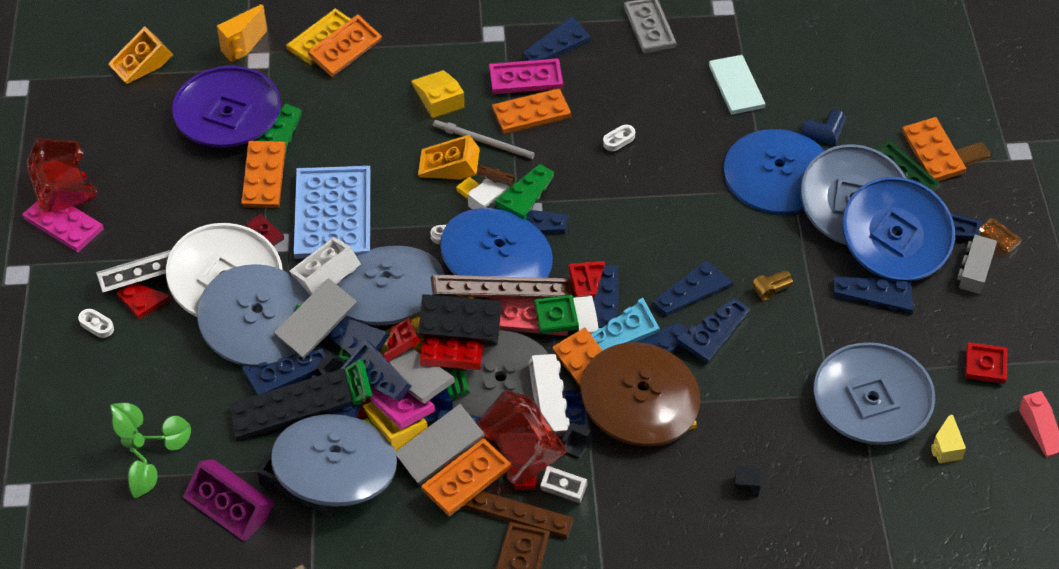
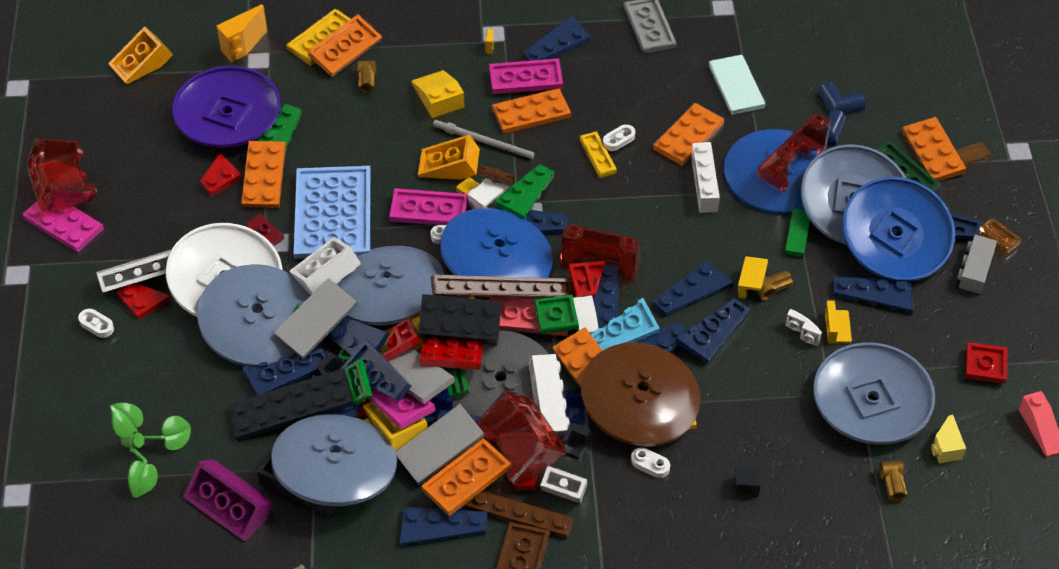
(220, 176): none -> red wing
(366, 75): none -> pearl gold piece
(426, 206): none -> dark pink plate
(434, 524): none -> dark blue wing
(489, 42): none -> yellow tile
(585, 241): none -> clear red windscreen
(598, 154): none -> yellow tile
(649, 462): none -> white plate
(692, 127): none -> orange plate
(705, 177): none -> white brick
(752, 275): none -> yellow panel
(797, 233): none -> green tile
(808, 137): none -> clear red windscreen
(809, 331): none -> white slope
(834, 101): none -> dark blue brick
(837, 325): none -> yellow panel
(893, 473): none -> pearl gold piece

